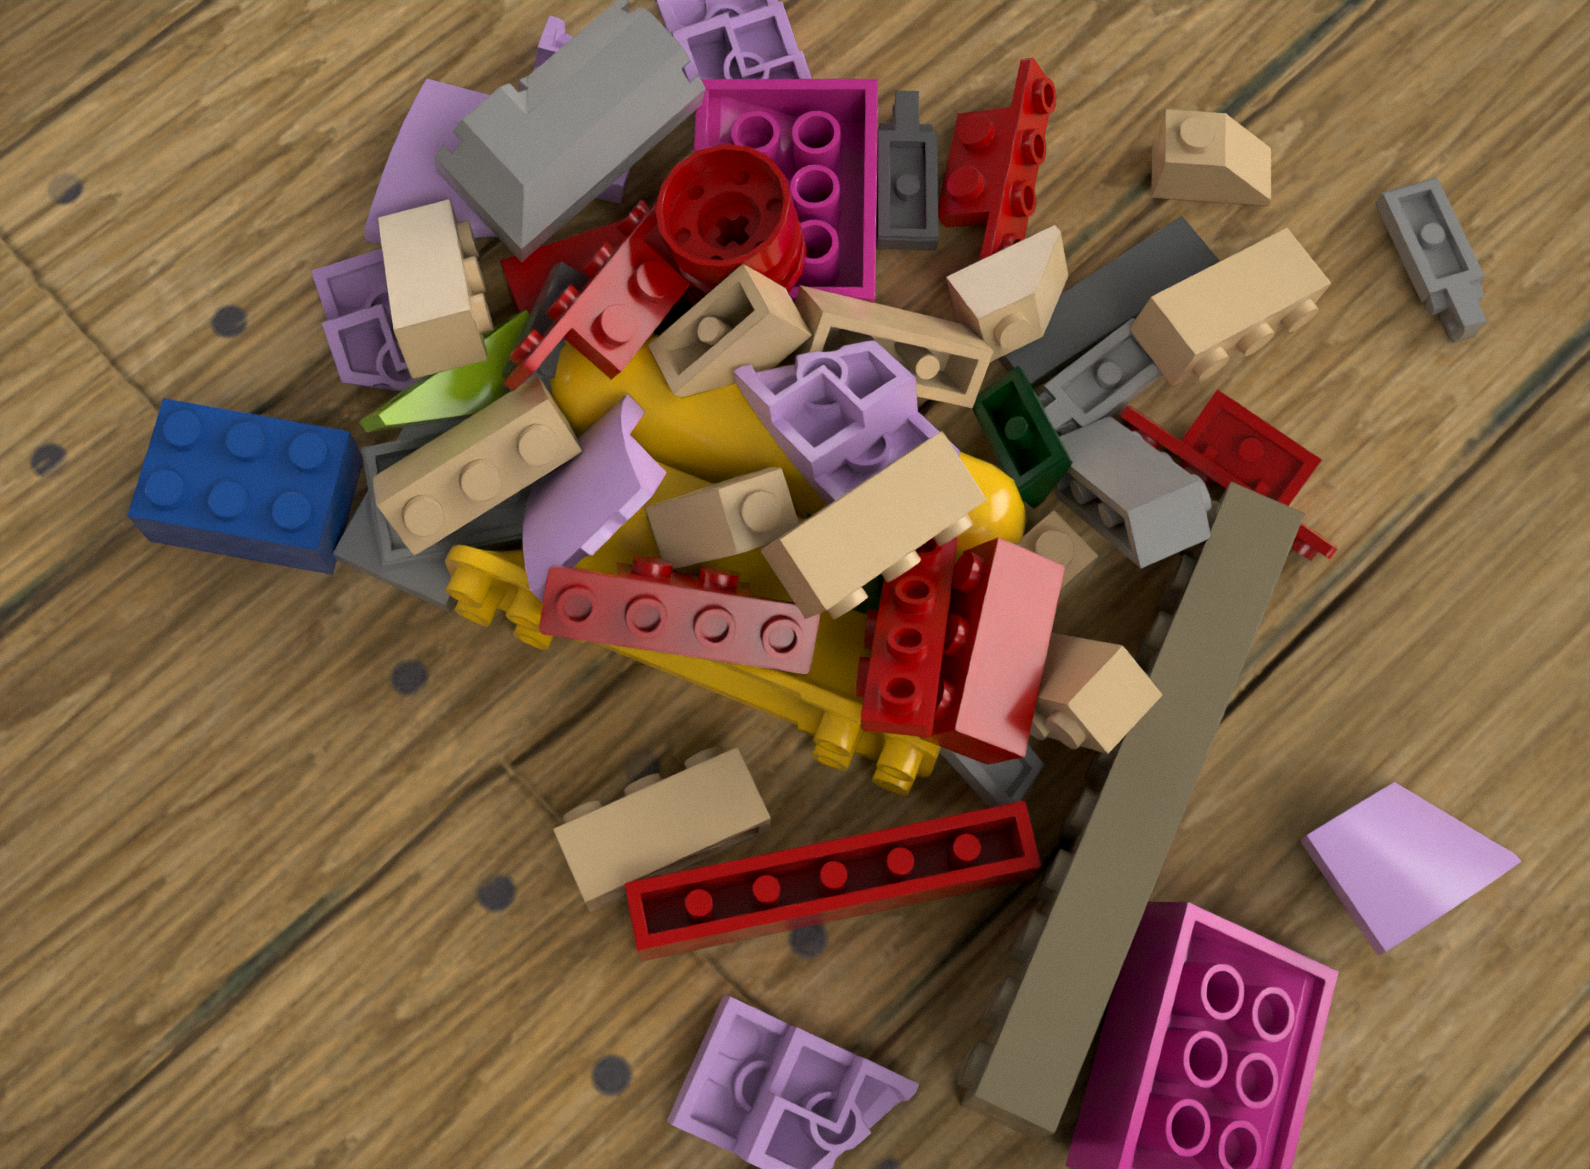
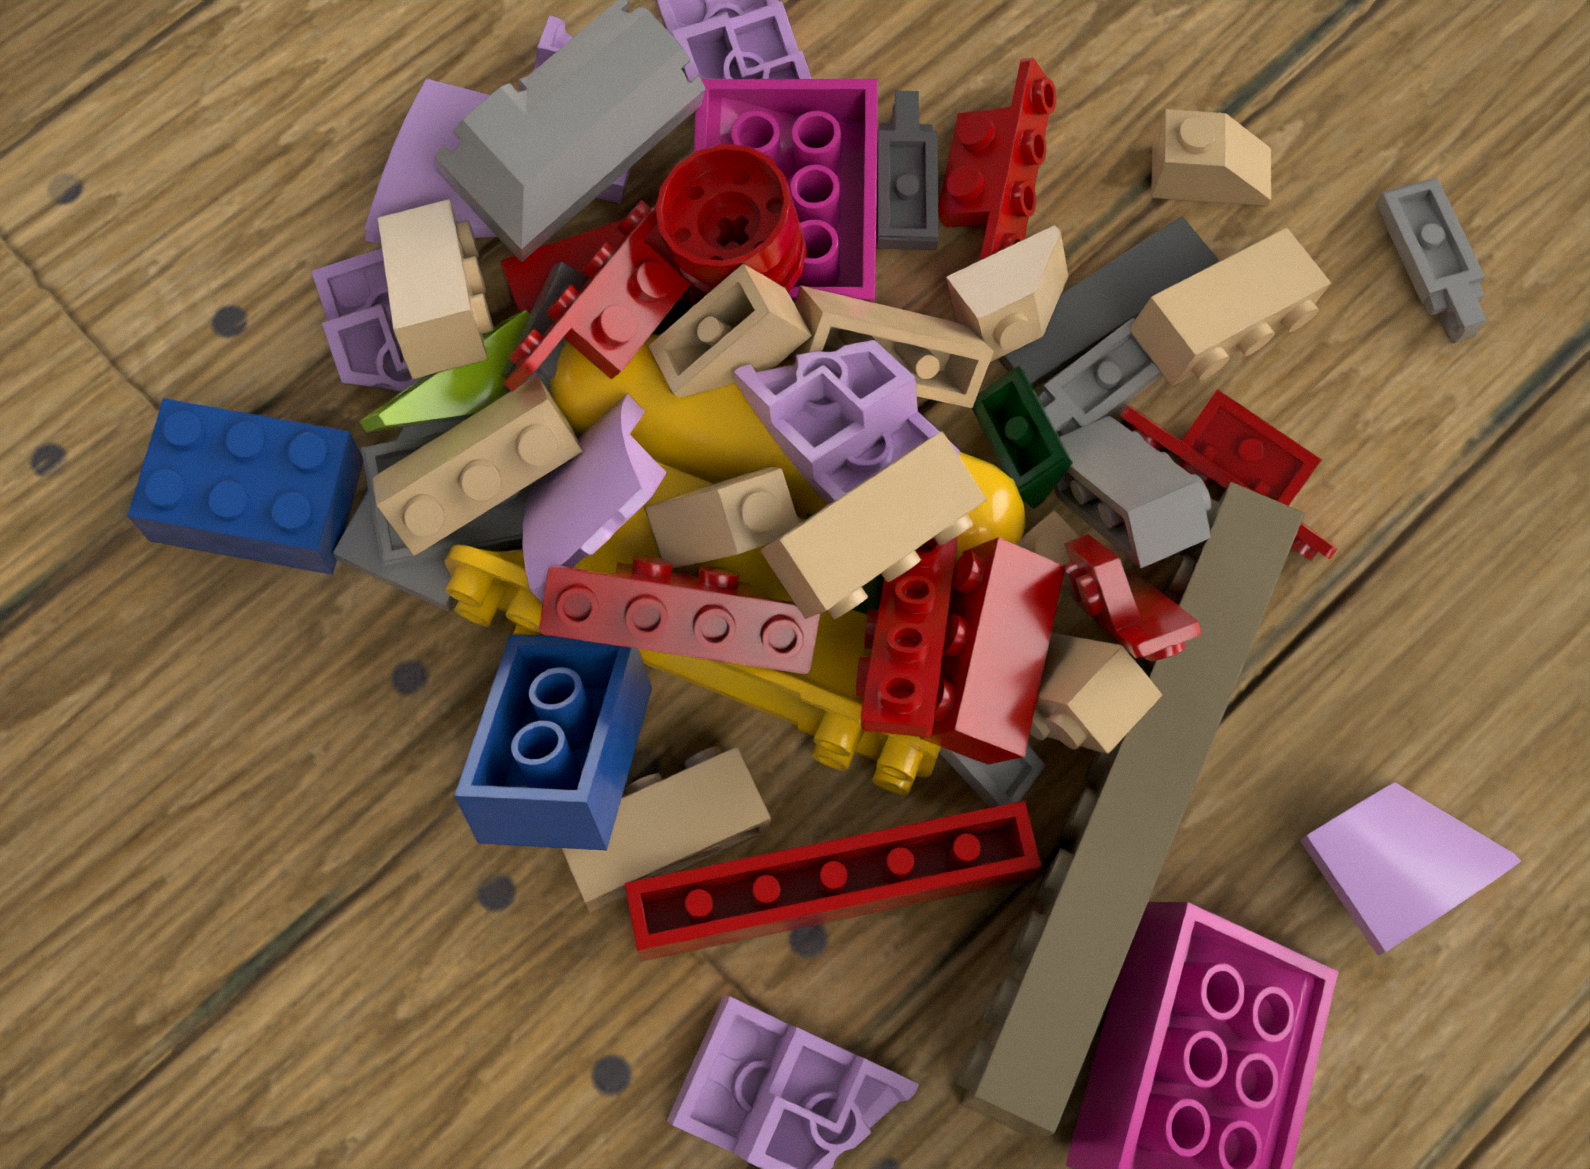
(554, 744): none -> blue brick
(1126, 603): none -> red bracket

